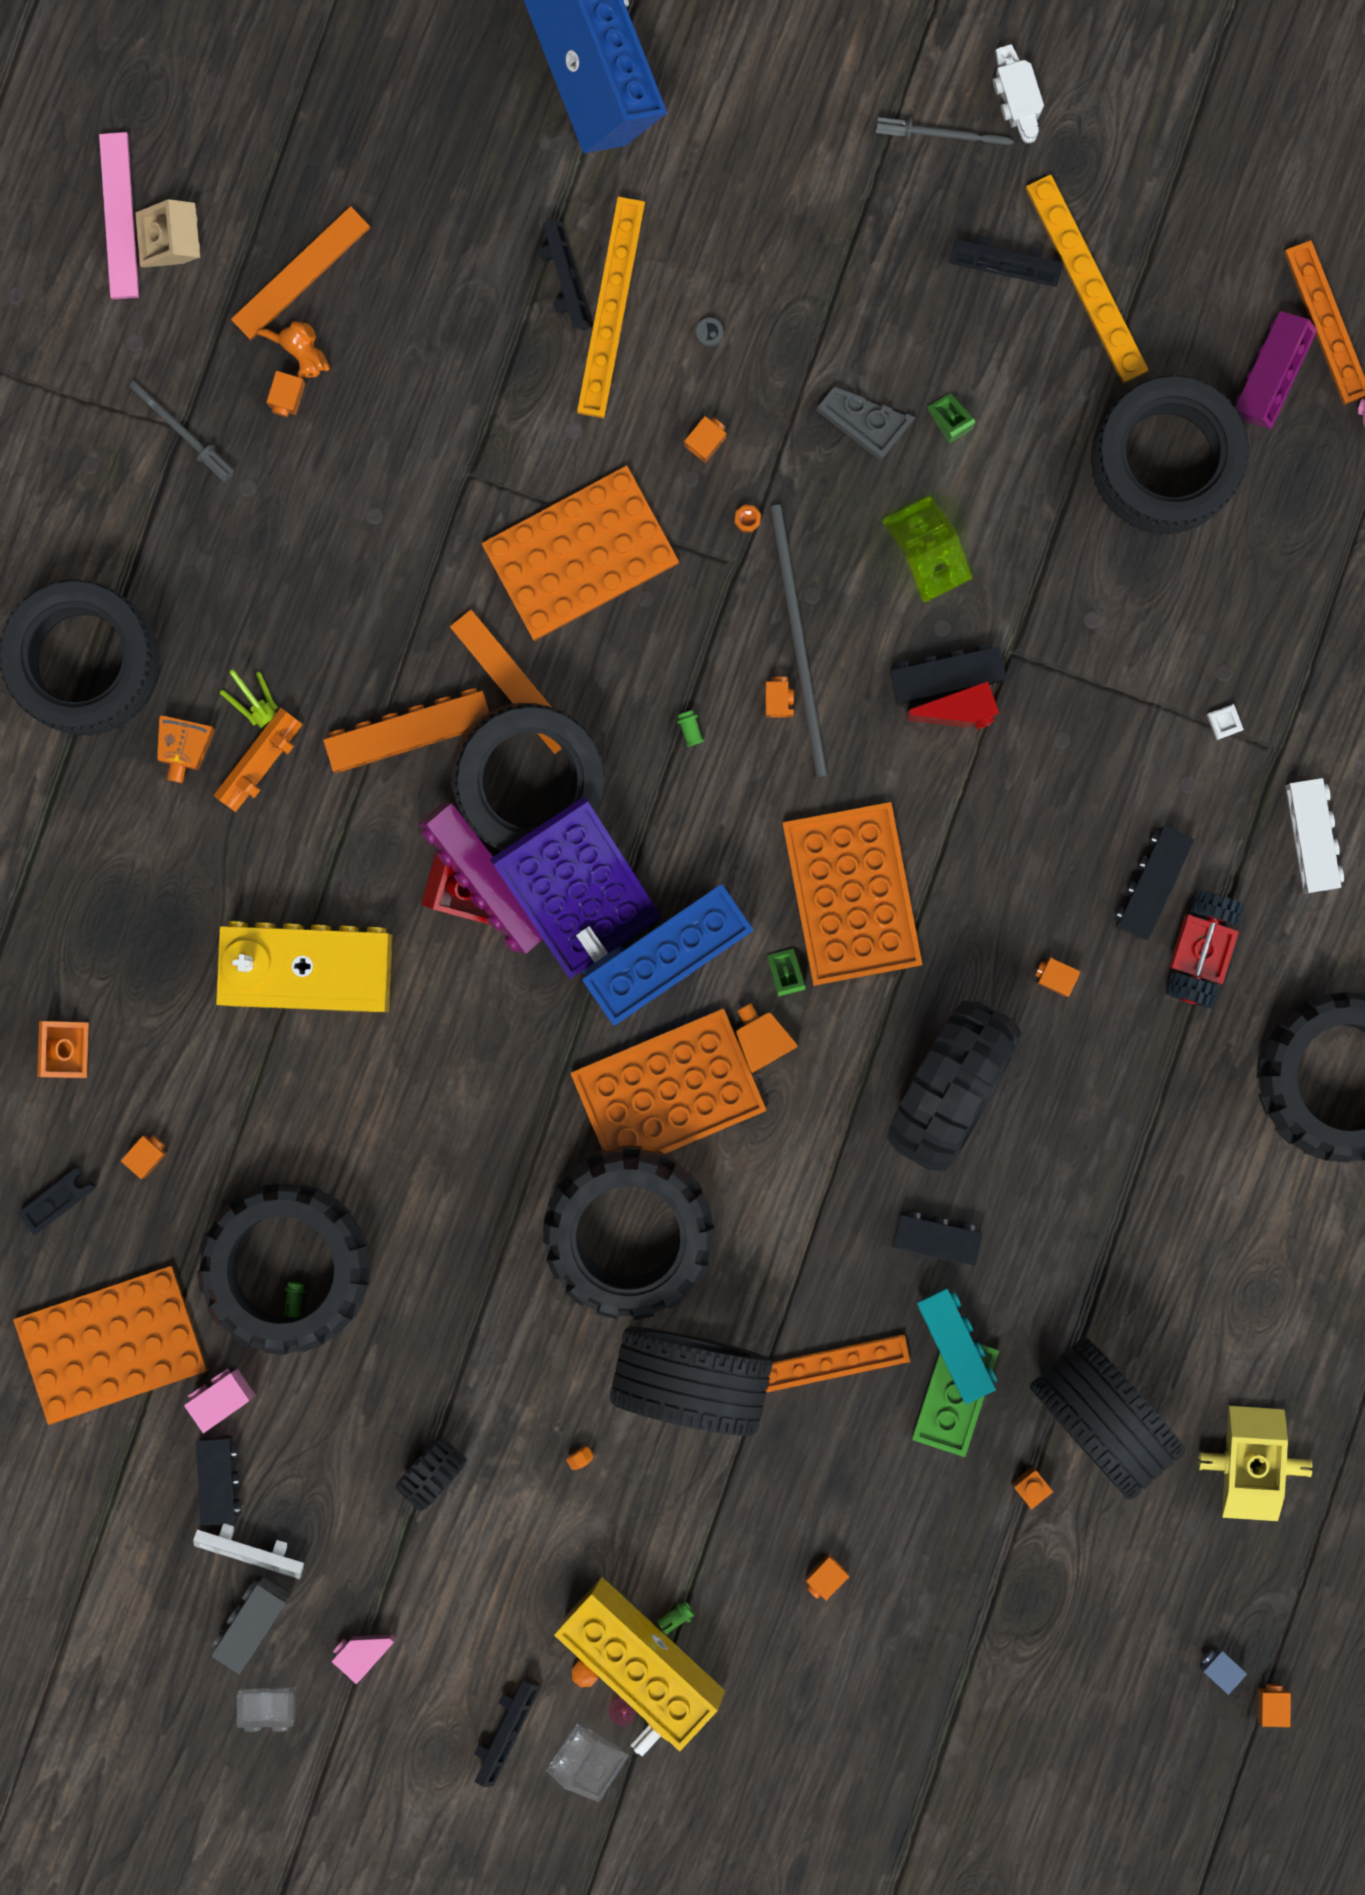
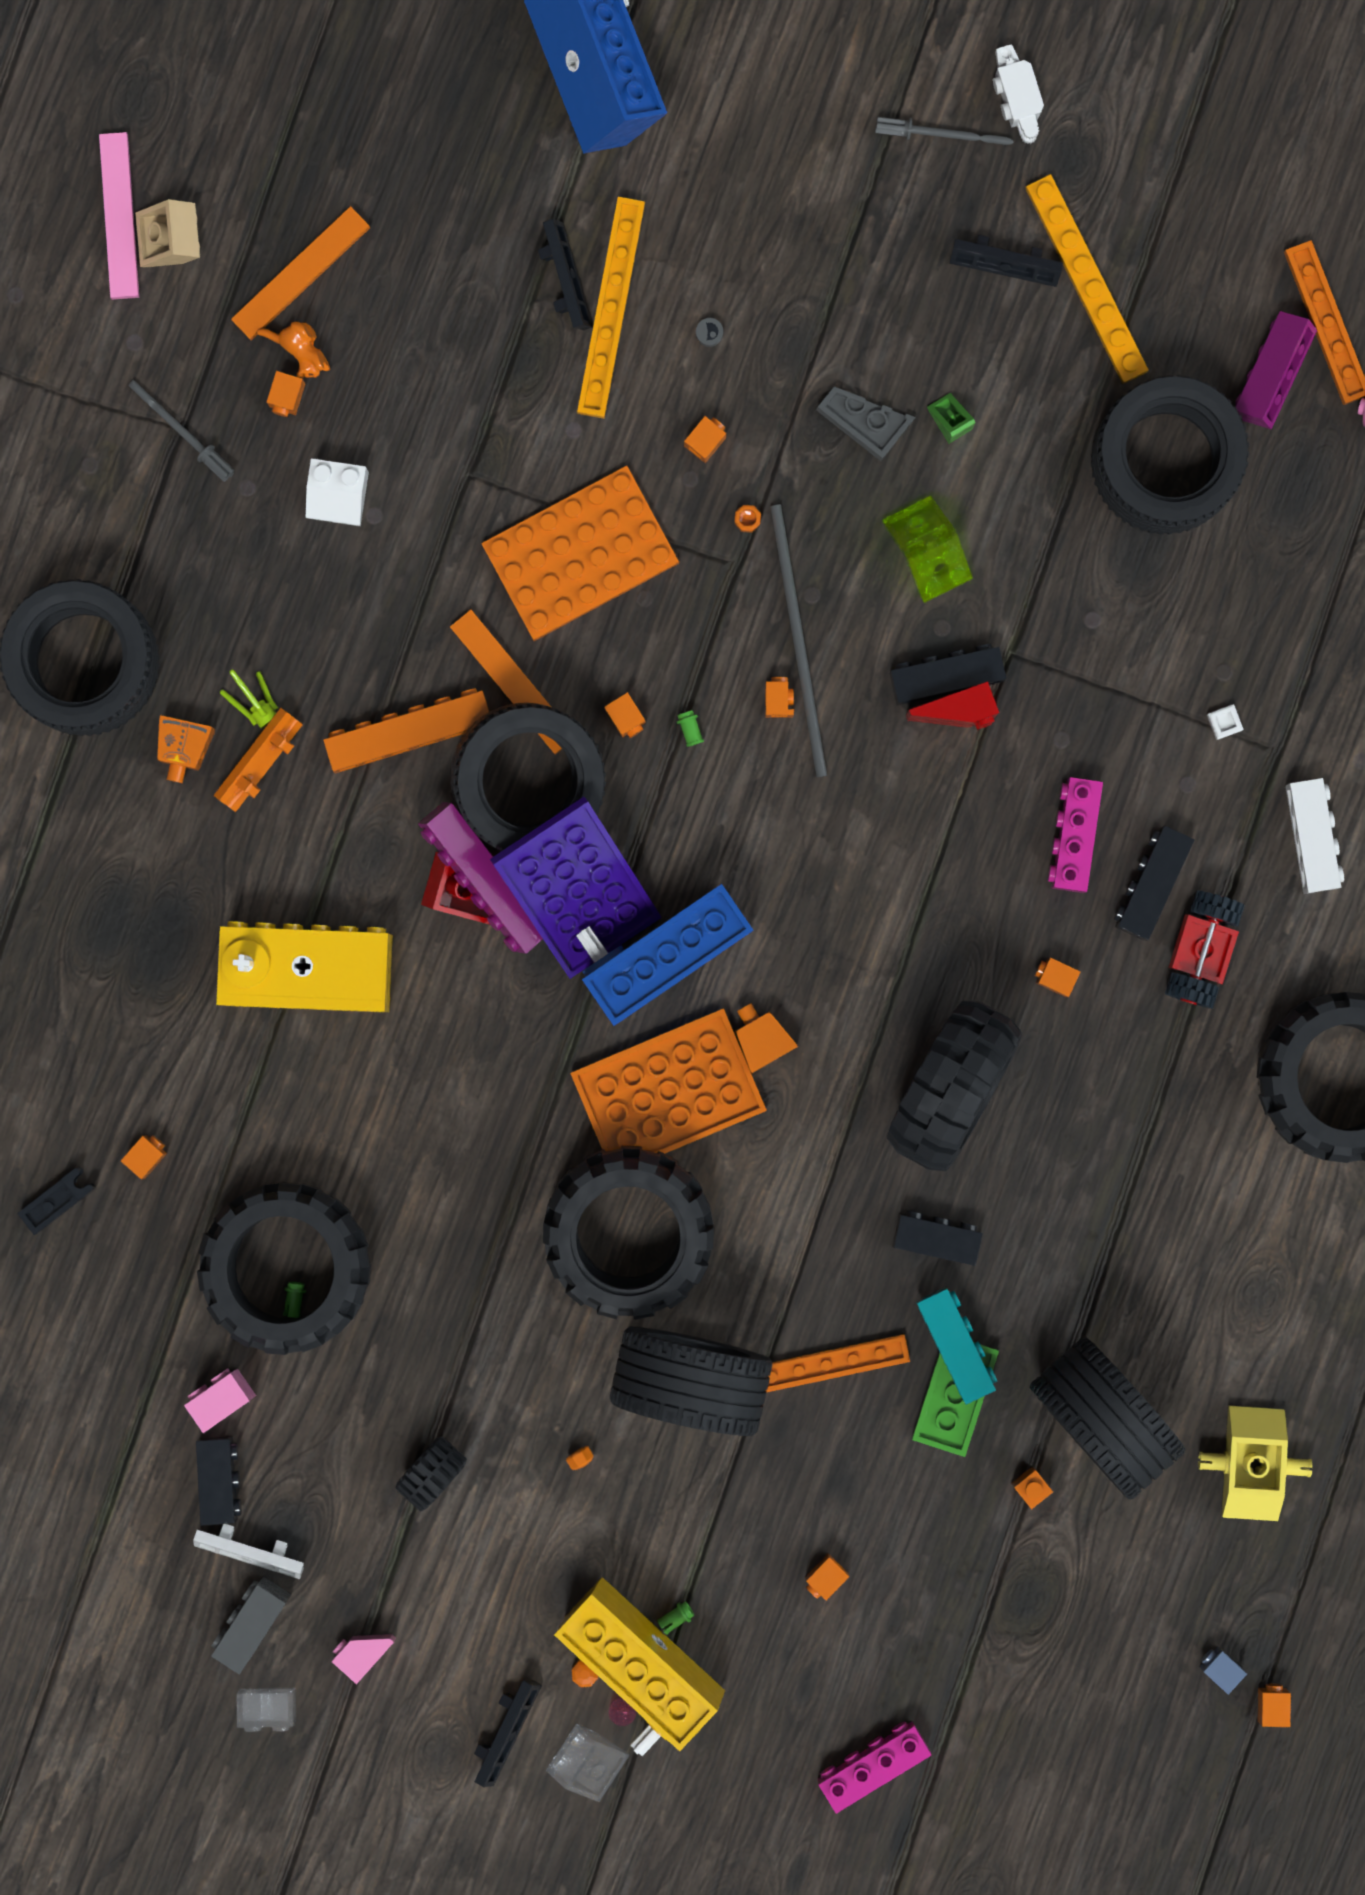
(62, 1049): orange slope -> none
(110, 1345): orange plate -> none
(336, 492): none -> white slope
(625, 716): none -> orange brick
(786, 972): bright green slope -> none
(852, 893): orange plate -> none
(874, 1766): none -> dark pink brick
(1076, 835): none -> dark pink brick

